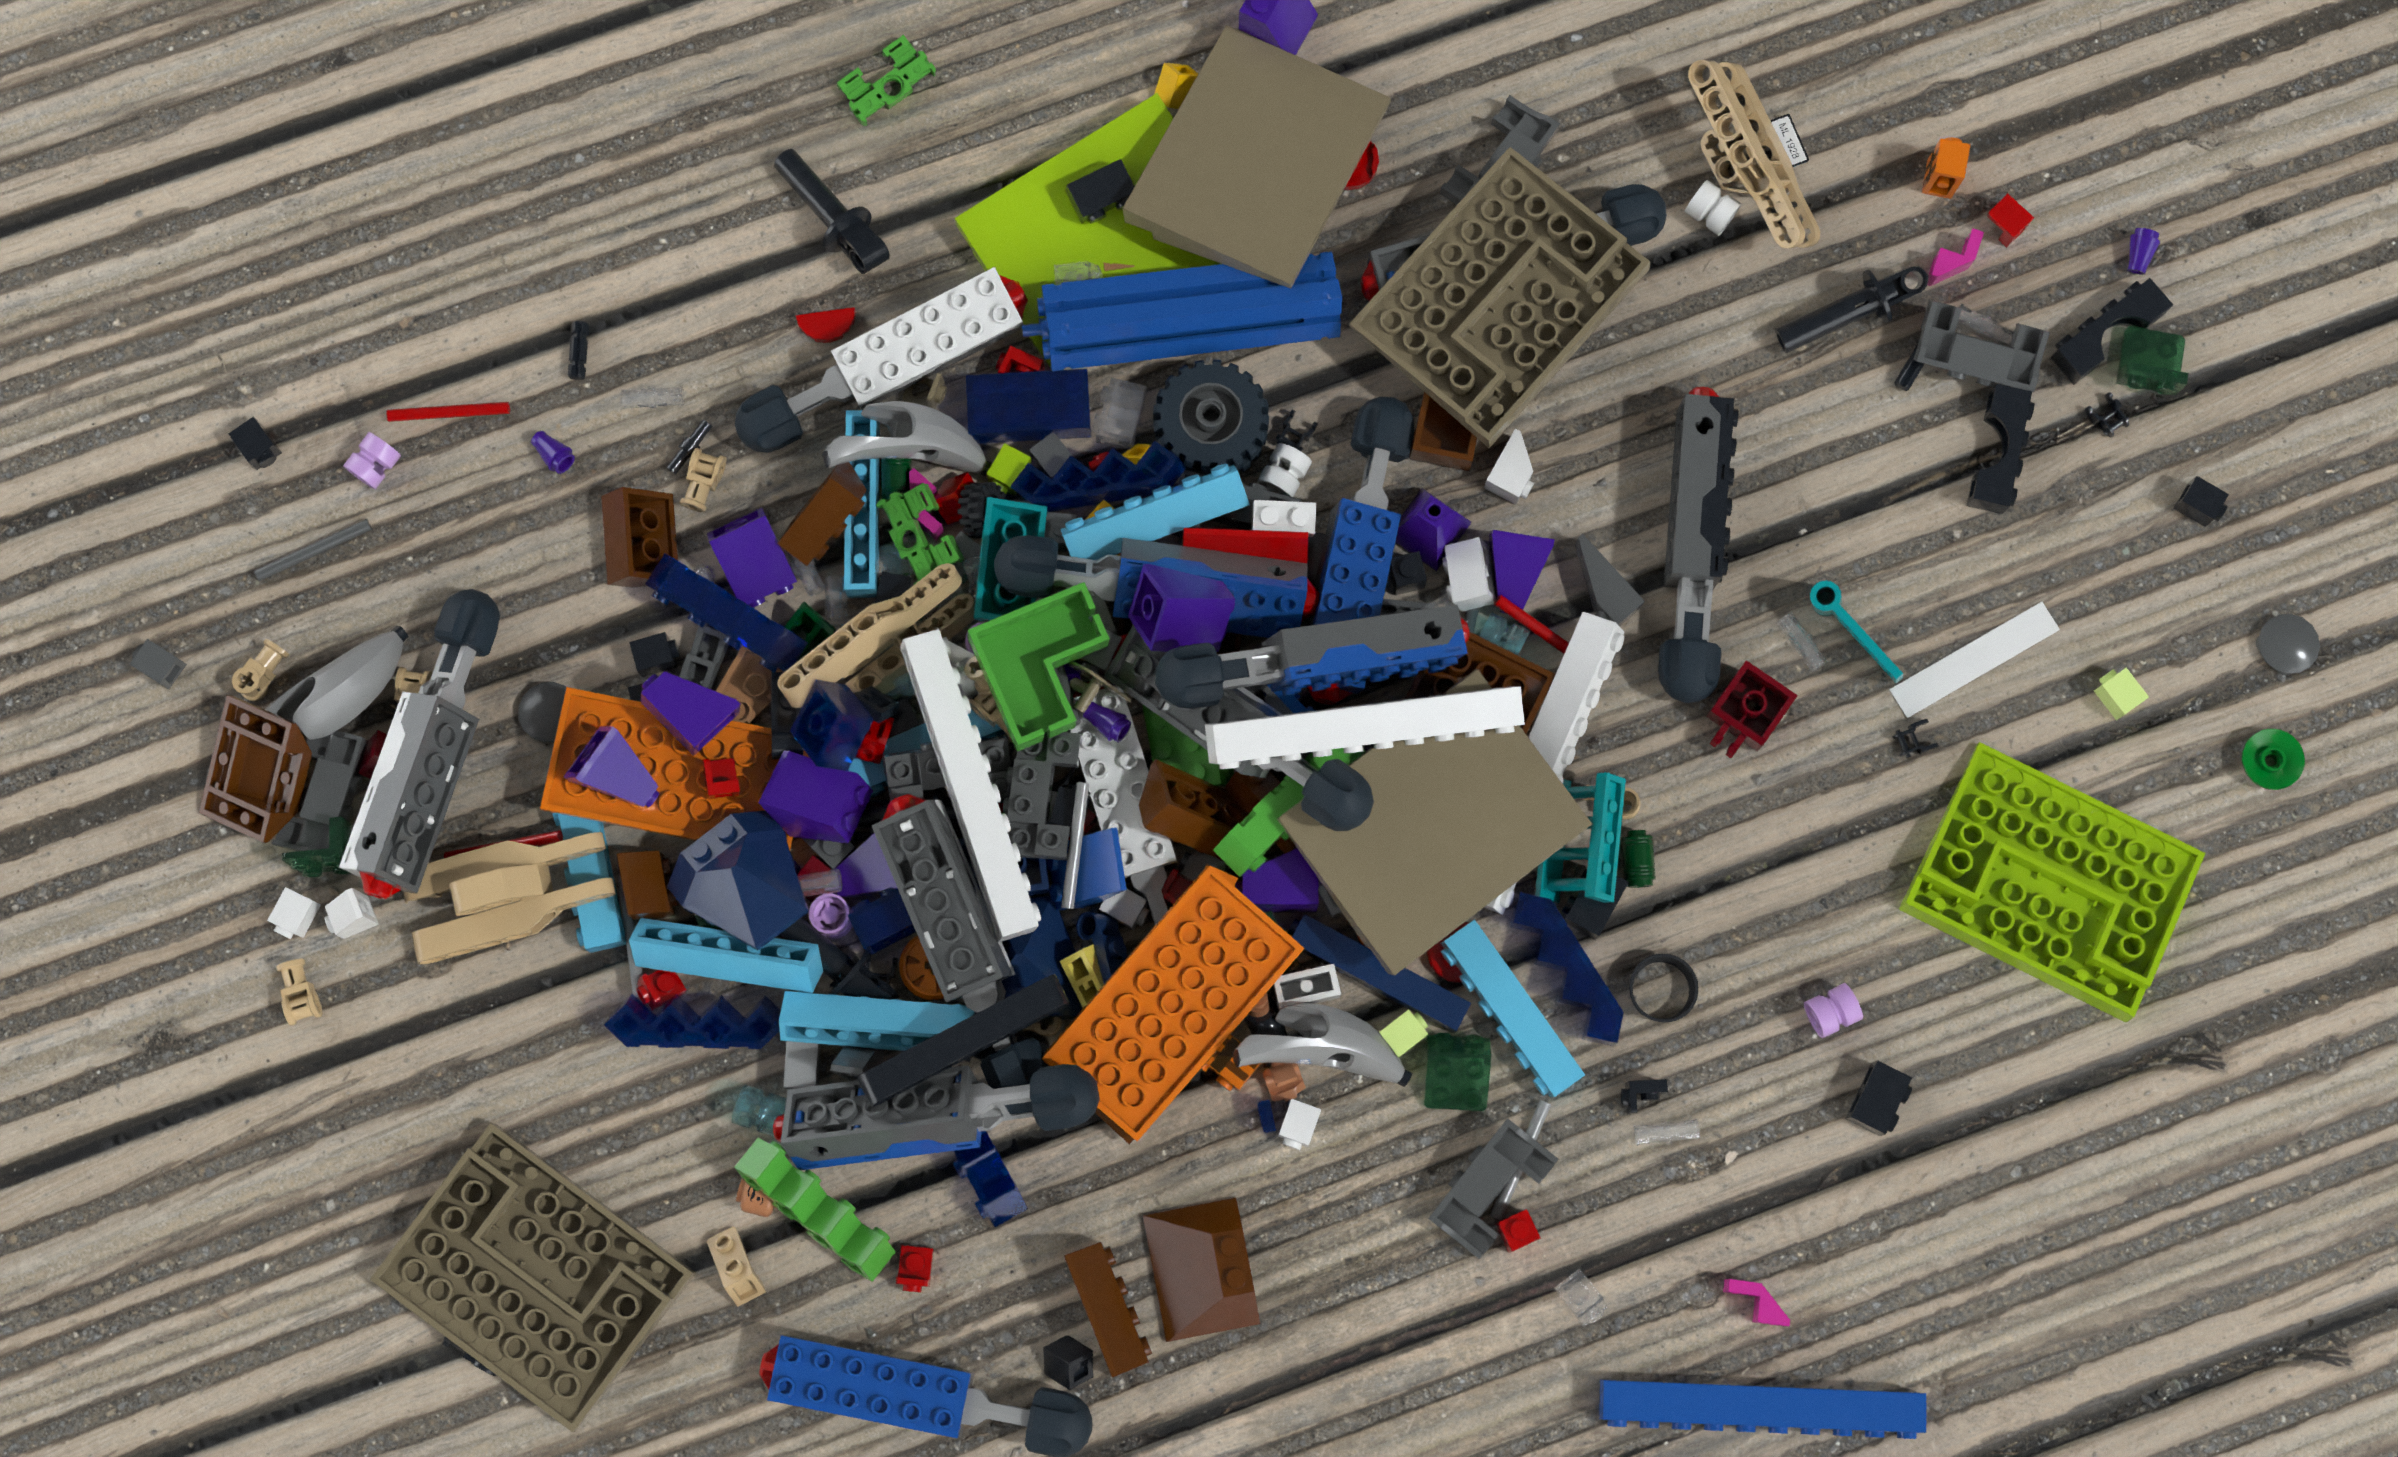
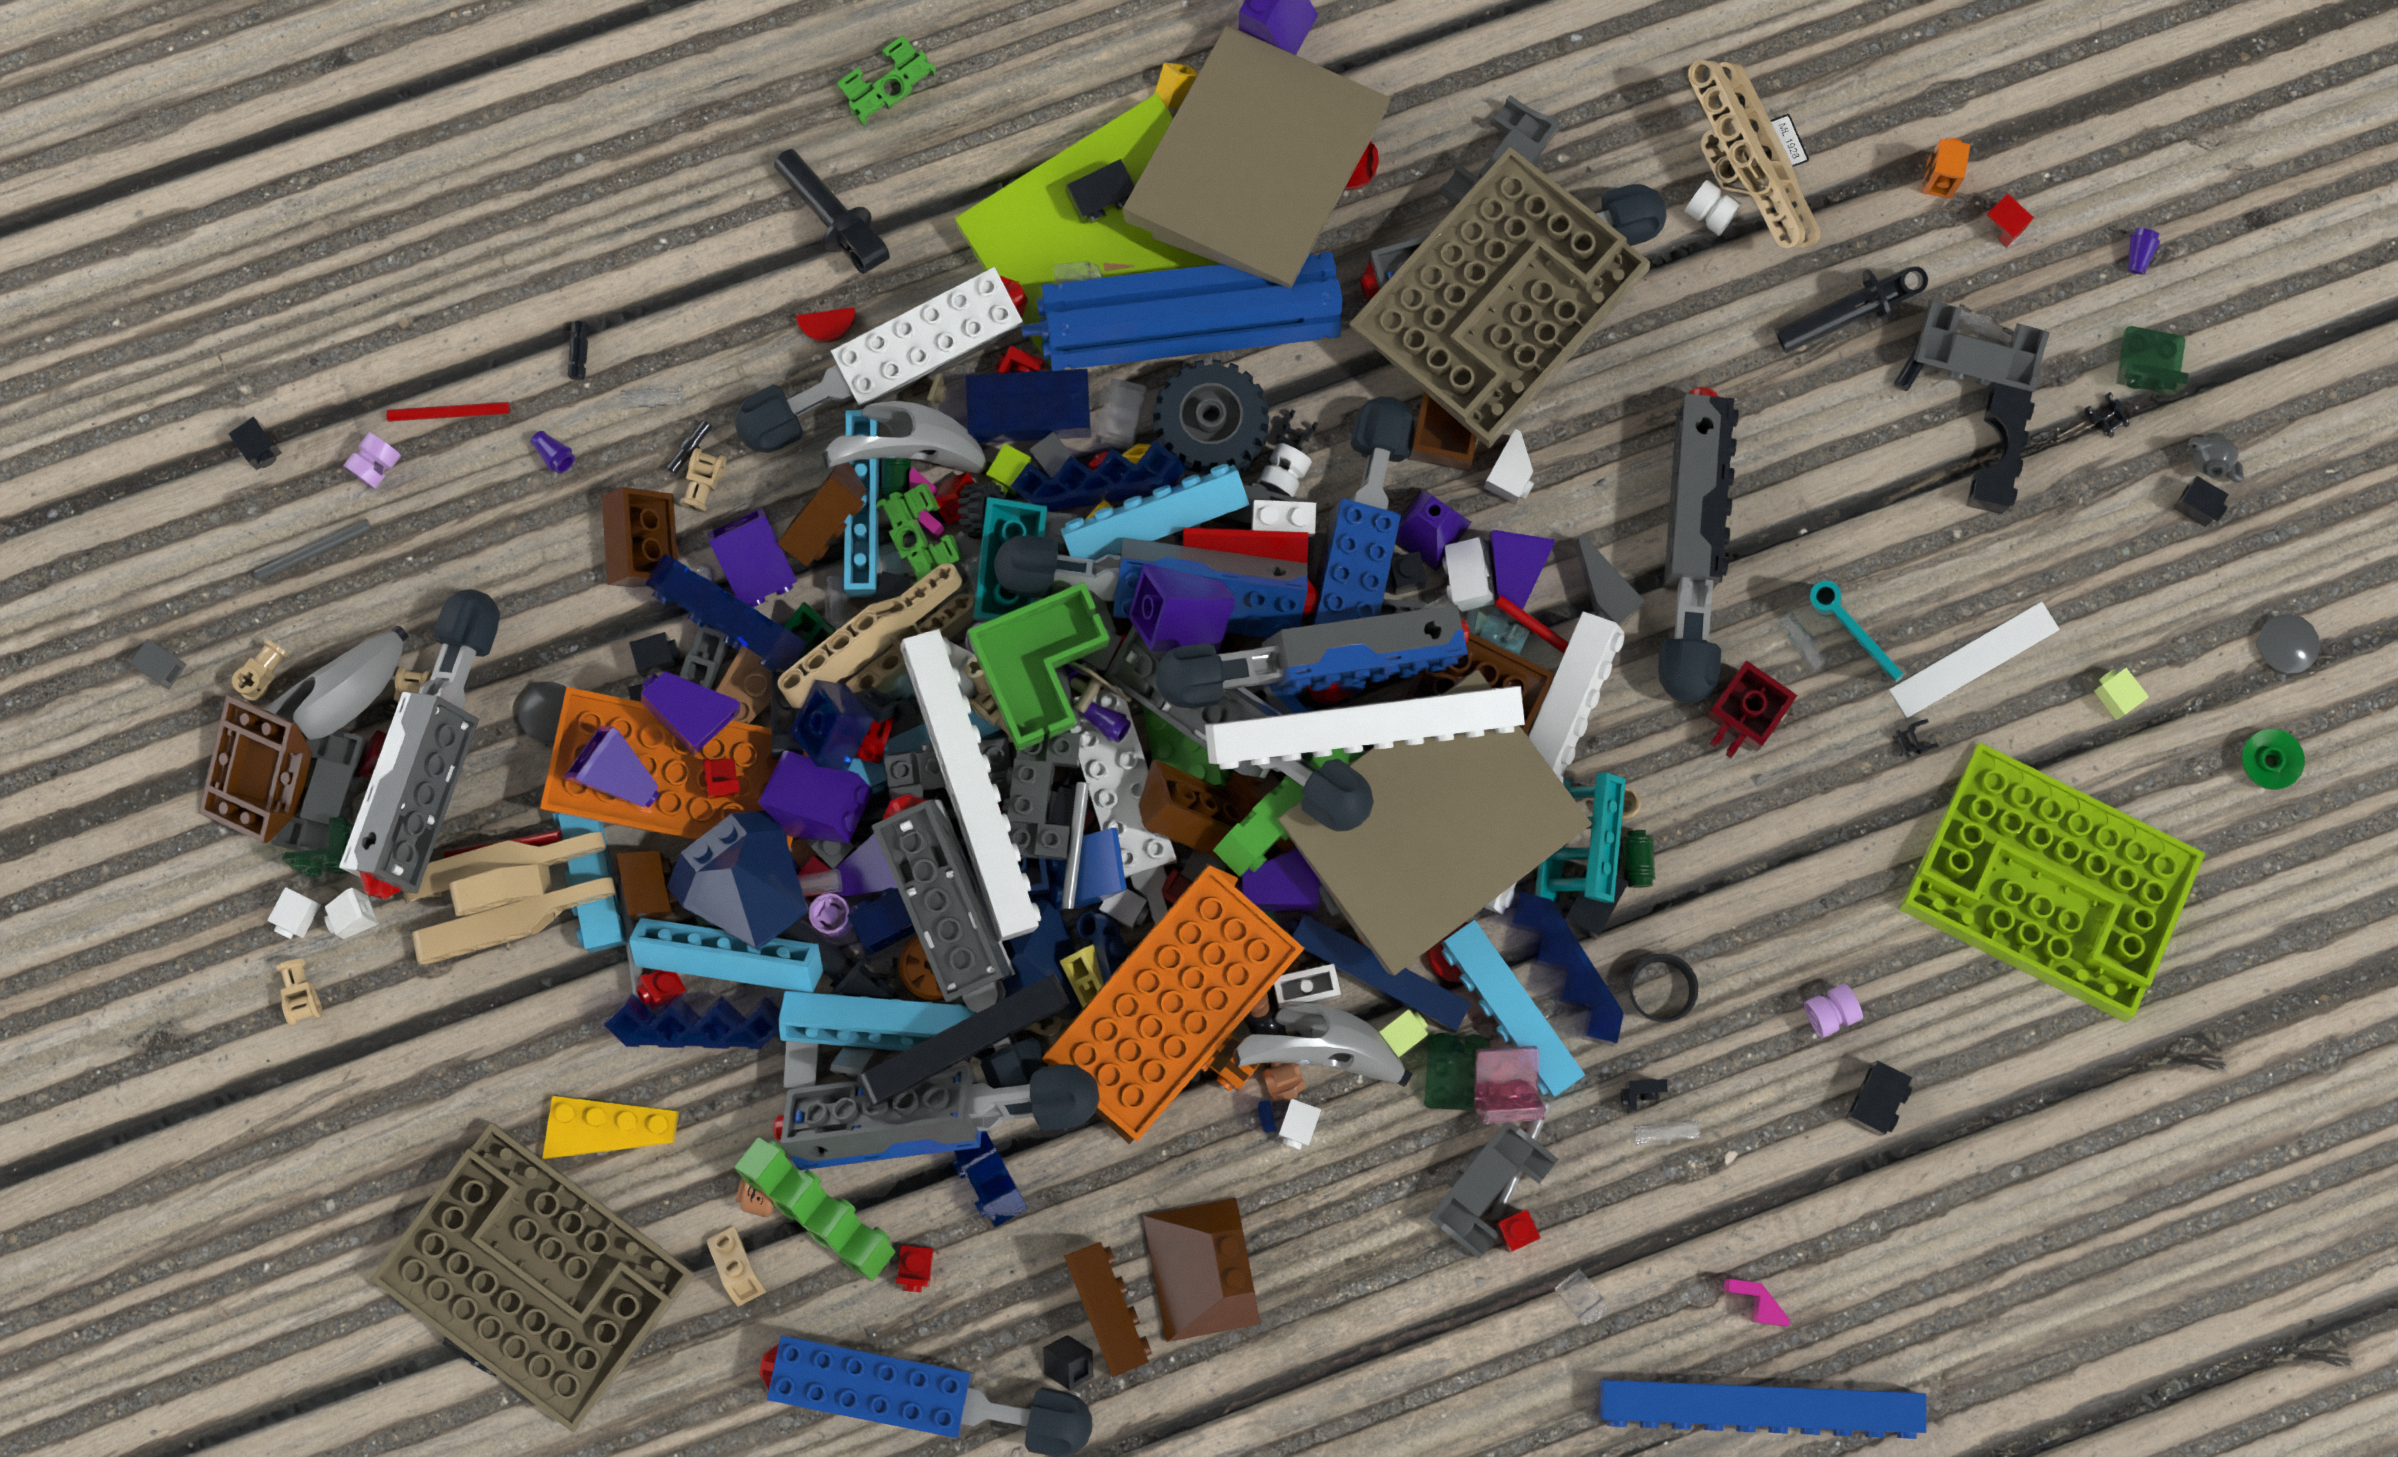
(595, 1127): none -> yellow wing
(770, 1109): clear light blue wheel -> none
(807, 575): clear pin -> none
(1507, 1085): none -> clear pink bracket
(1949, 263): dark pink slope -> none
(2084, 352): black arch -> none
(2216, 457): none -> dark grey piece

